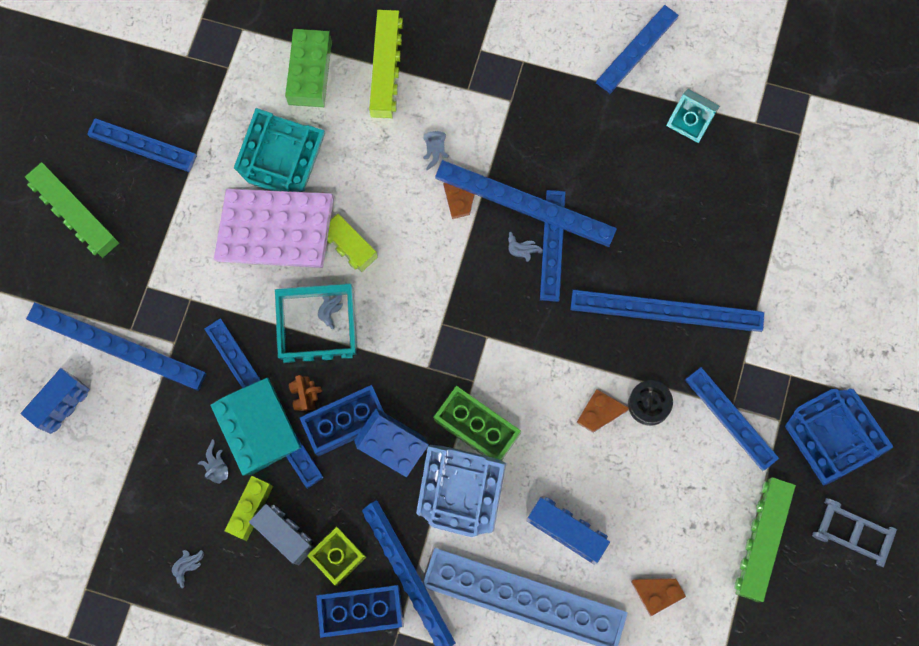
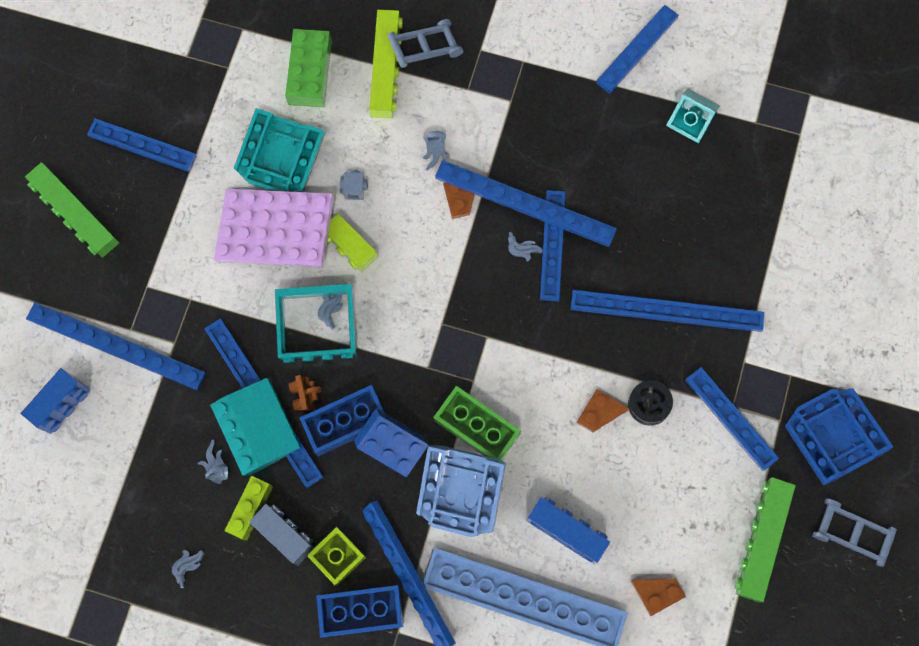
(353, 185): none -> sand blue brick
(442, 26): none -> sand blue piece

